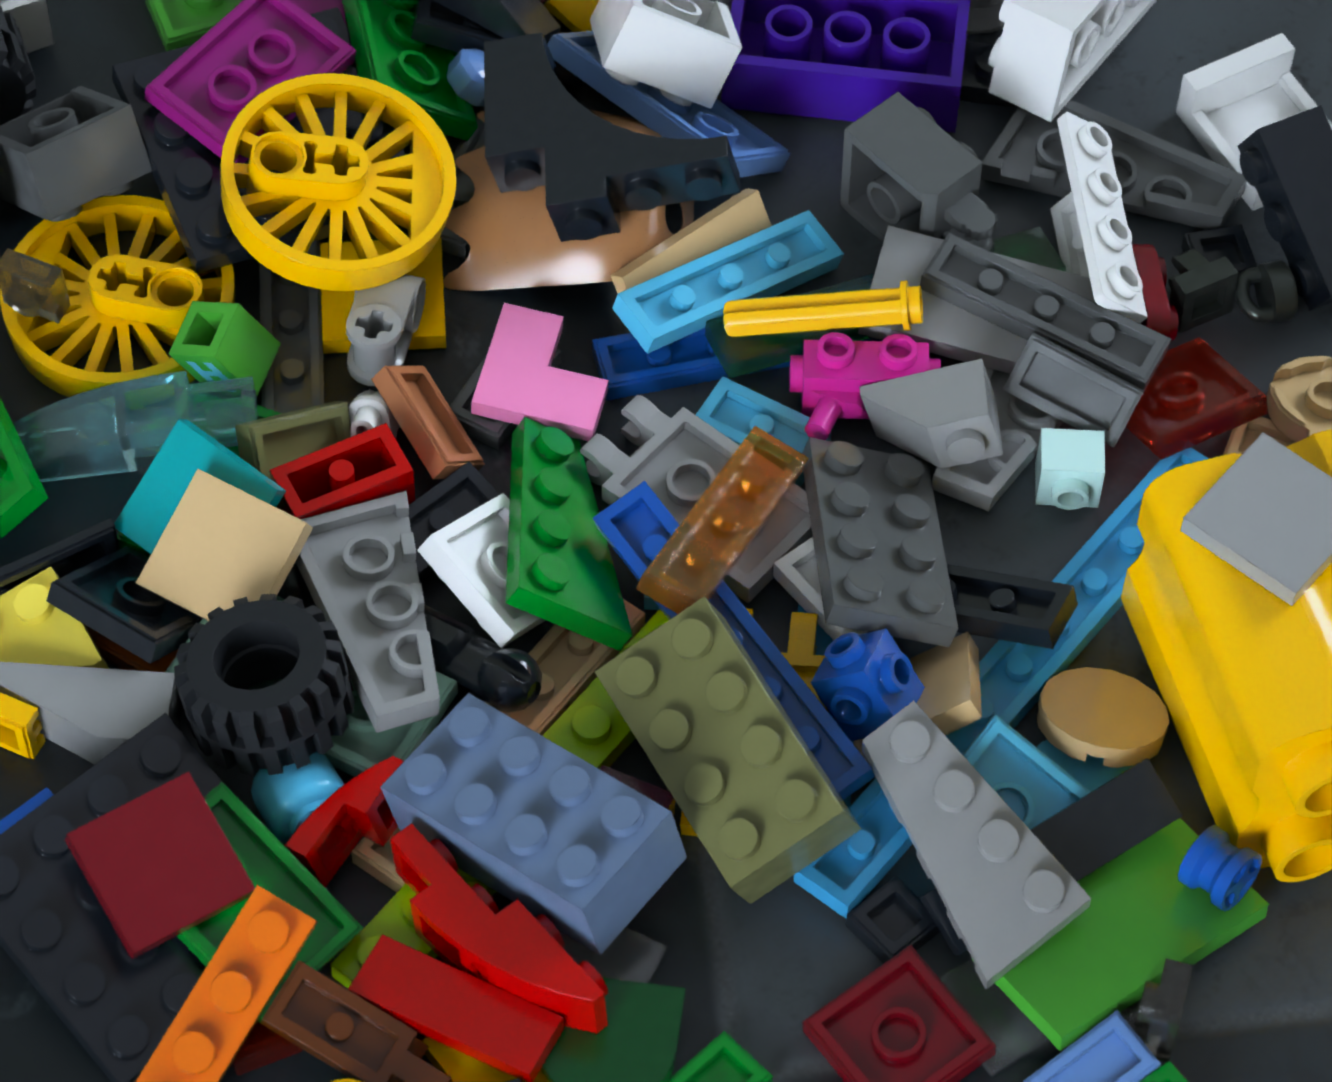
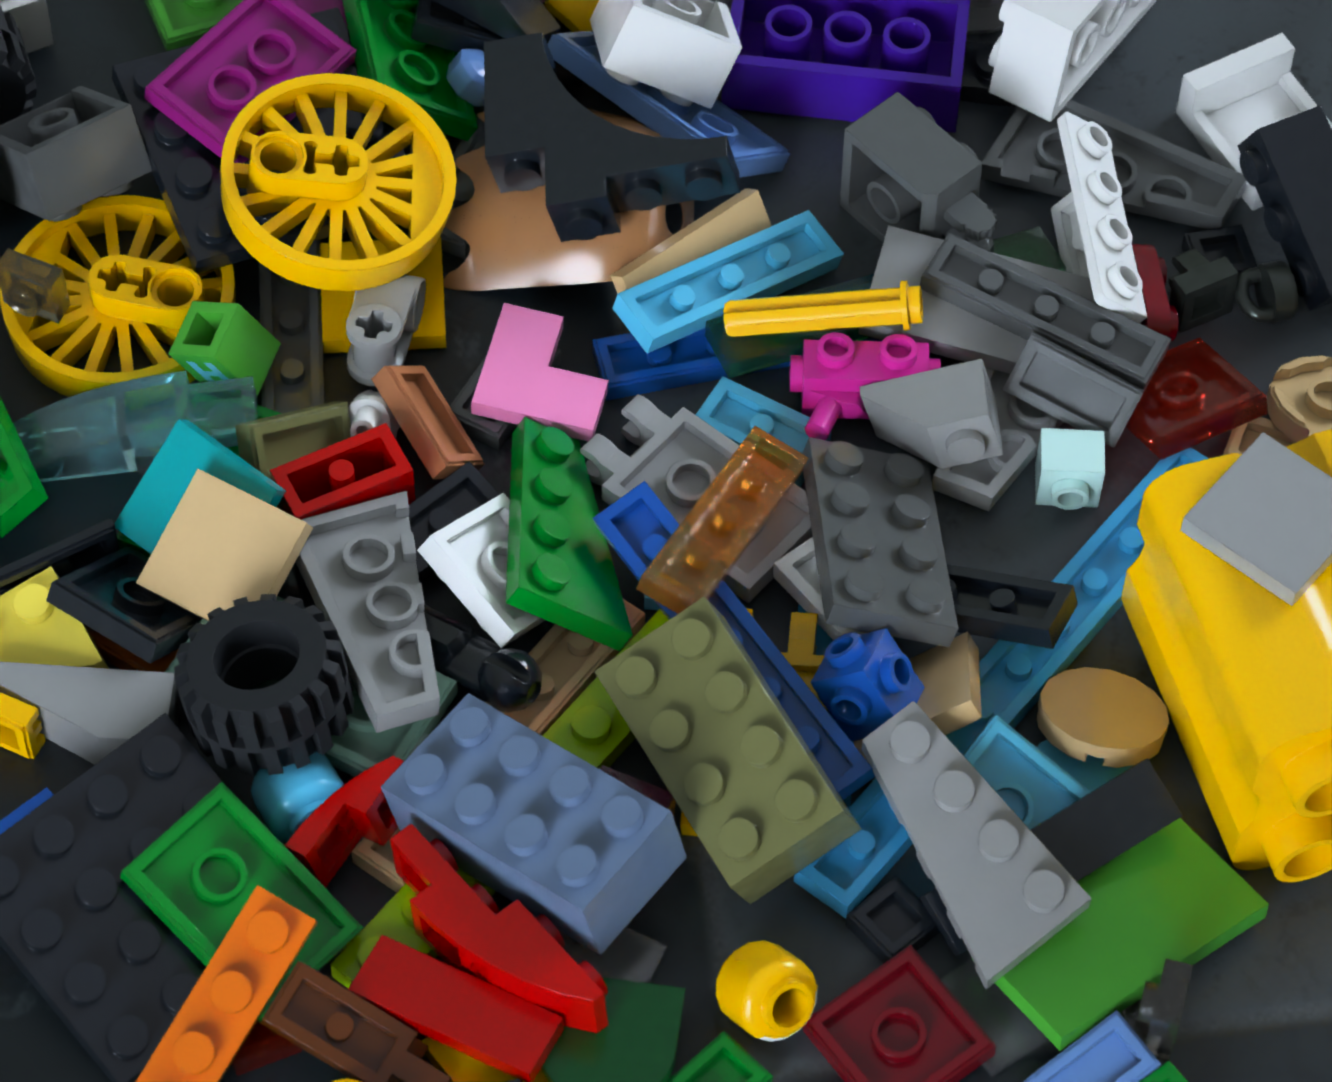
(159, 864): dark red tile -> none
(766, 990): none -> yellow head
(1219, 868): blue wheel -> none

